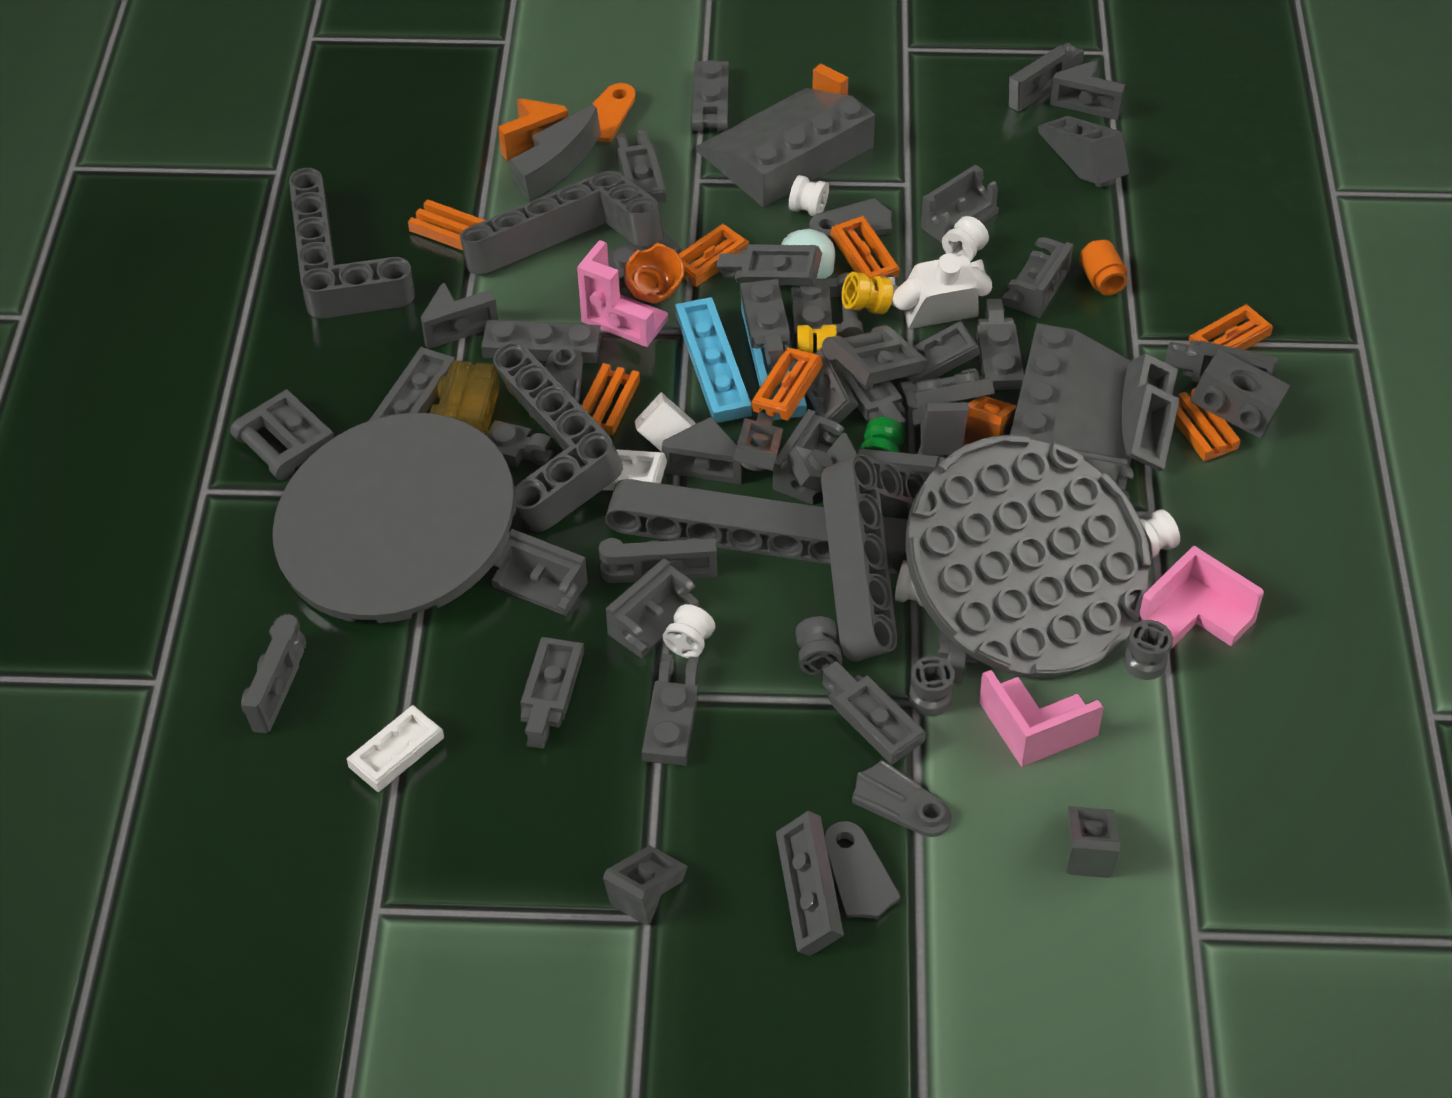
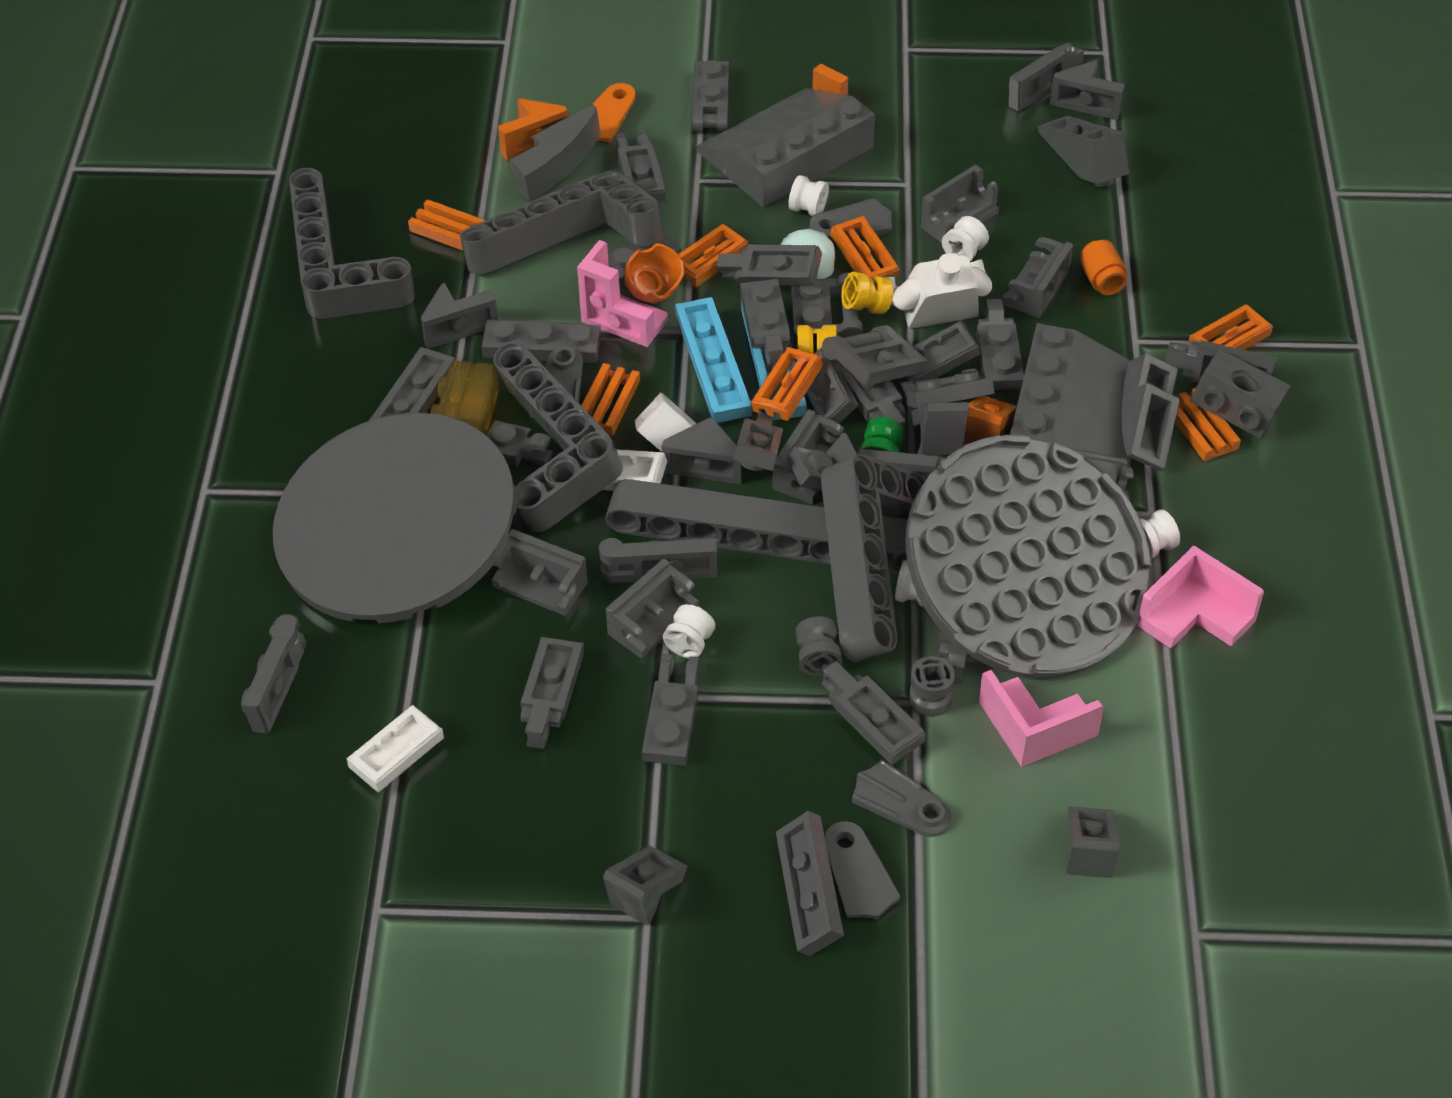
(291, 424): dark grey plate -> none
(1148, 649): dark grey wheel -> none

